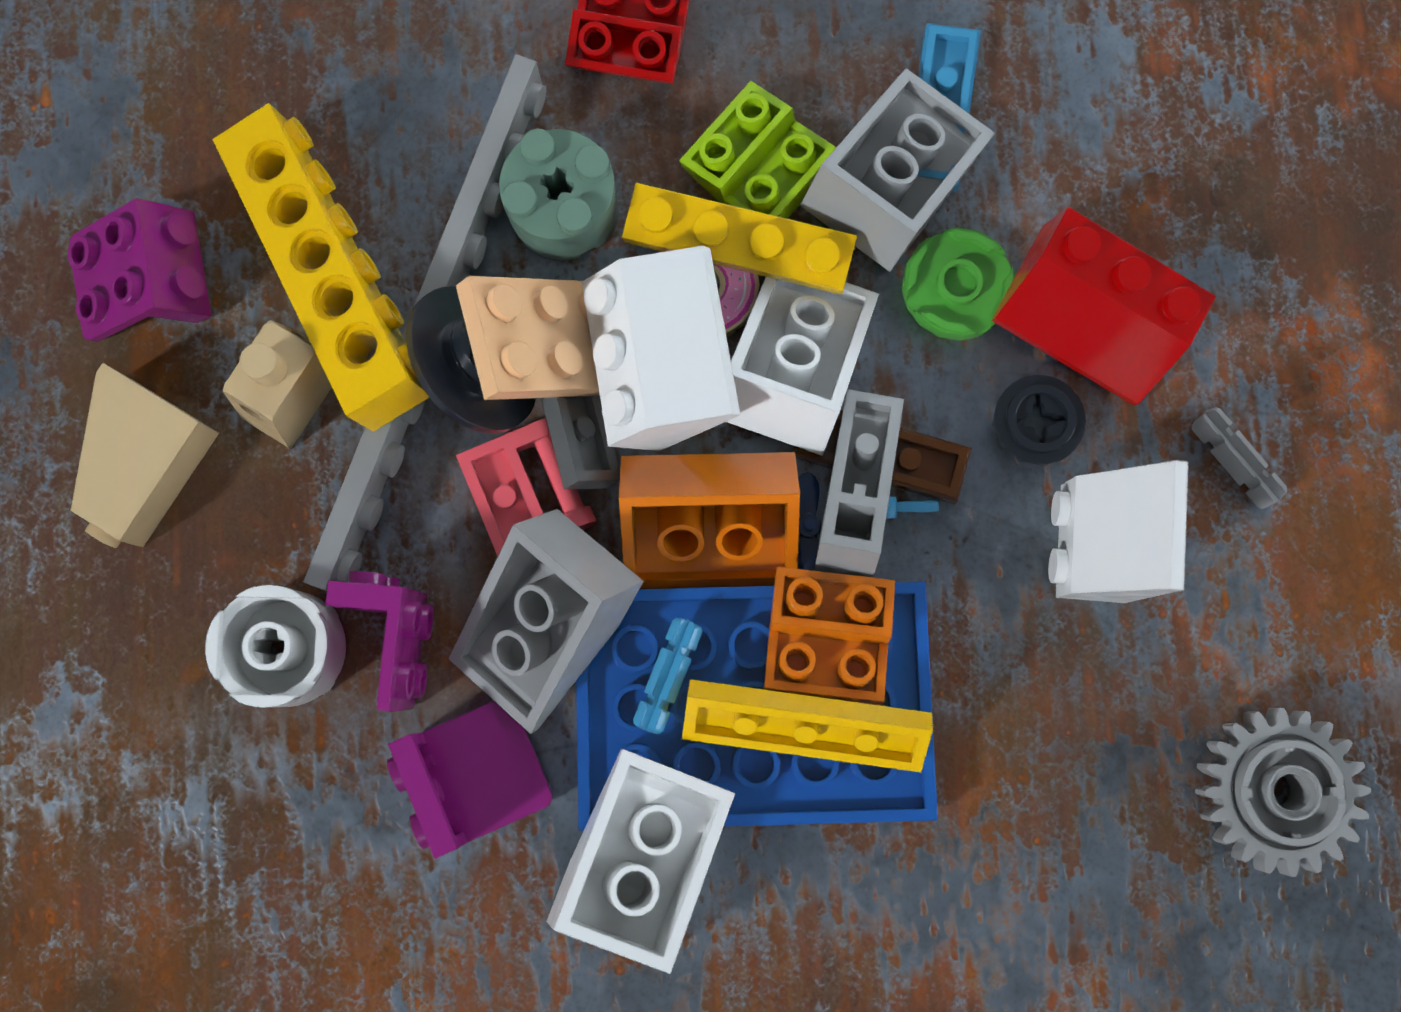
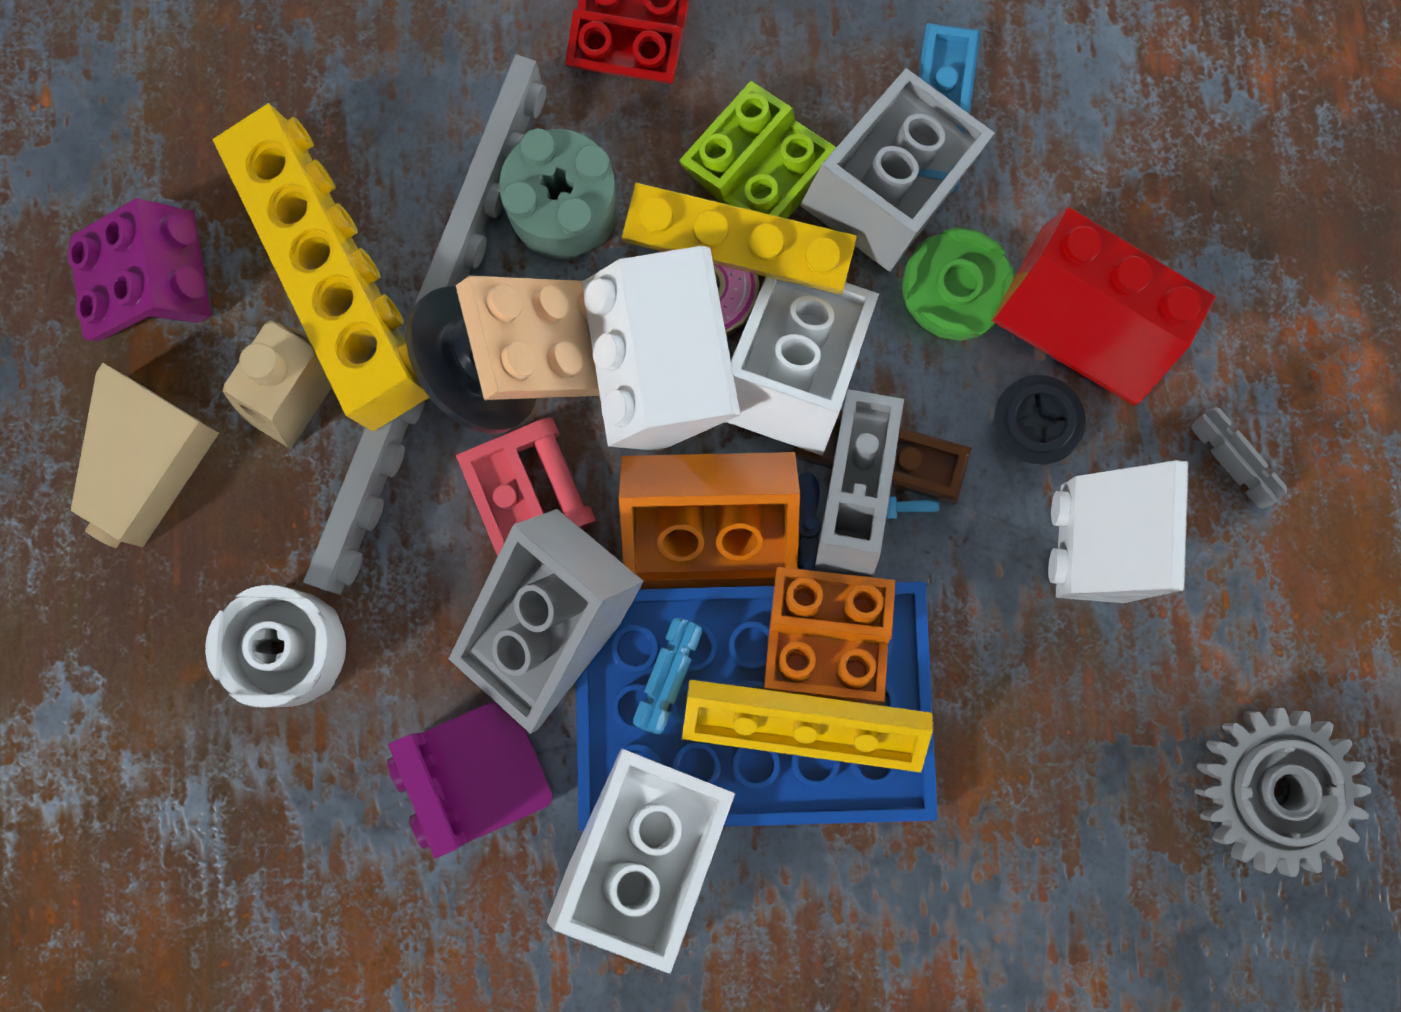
(406, 625): magenta bracket -> none
(581, 442): dark grey plate -> none

